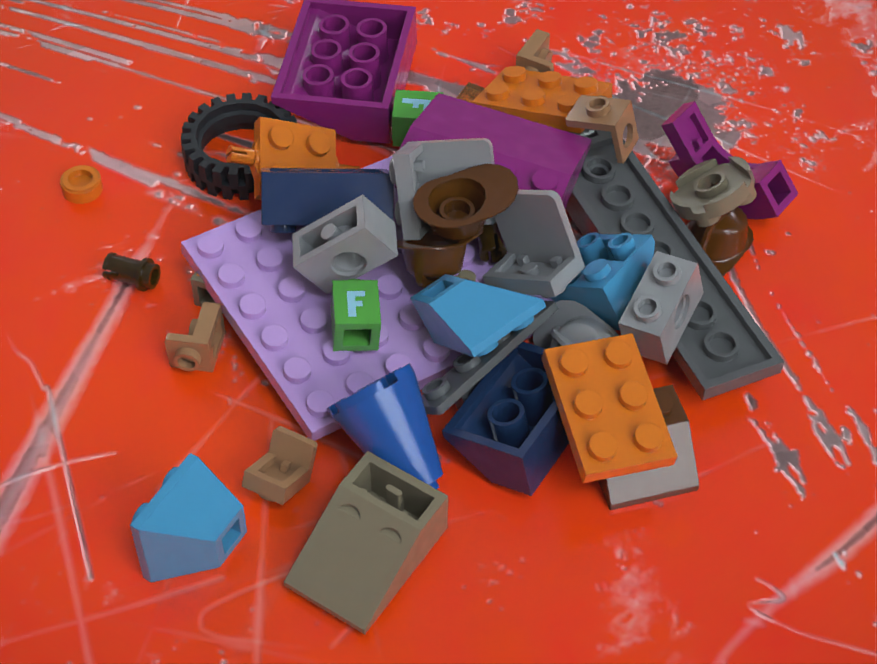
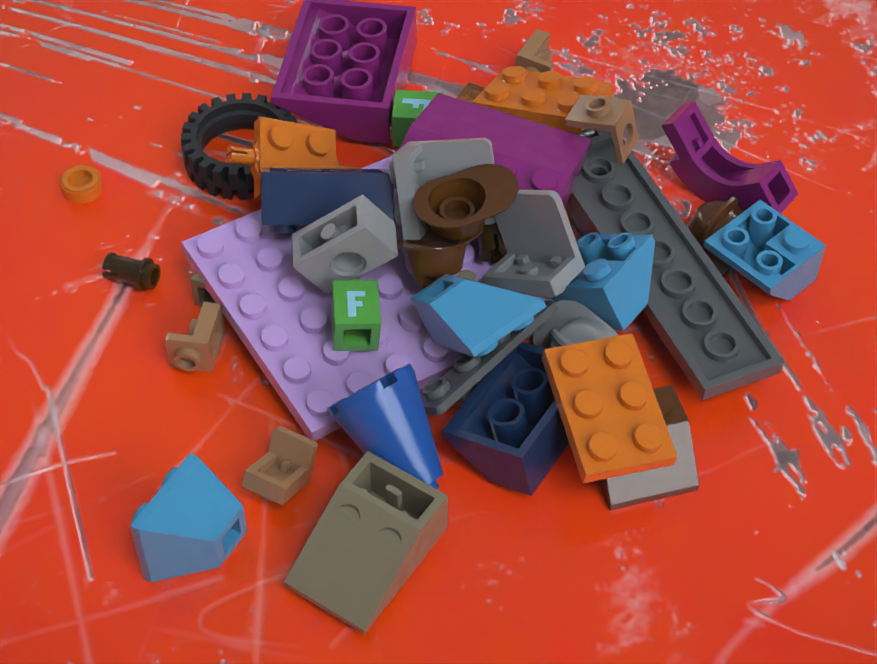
(662, 305): light grey brick -> none
(713, 190): dark tan plate -> none
(769, 250): none -> dark azure slope

